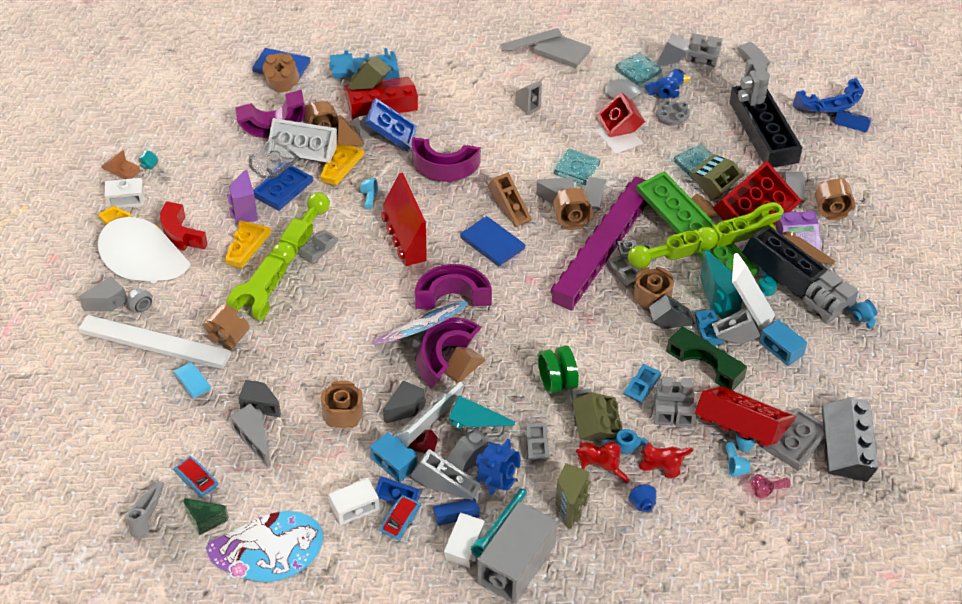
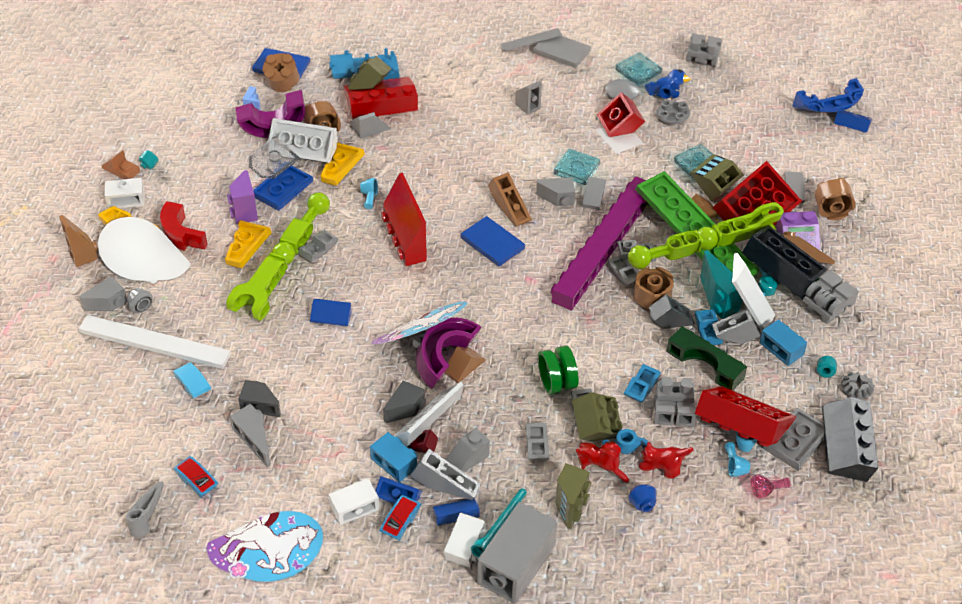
(79, 243): none -> medium nougat slope
(205, 514): clear green slope -> none
(225, 326): medium nougat brick -> none
(252, 97): none -> light blue bracket
(331, 312): none -> blue slope
(342, 404): medium nougat brick -> none
(346, 134): medium nougat slope -> none
(391, 124): blue tile -> none
(444, 166): magenta brick -> none
(452, 279): magenta brick -> none
(471, 414): teal slope -> none
(498, 466): blue brick -> none
(572, 208): medium nougat brick -> none
(673, 51): light grey slope -> none
(751, 51): light grey slope -> none
(754, 81): light grey hips -> none
(767, 130): black brick -> none
(826, 366): none -> teal piece
(850, 387): none -> light grey gear
(864, 312): dark azure piece -> none

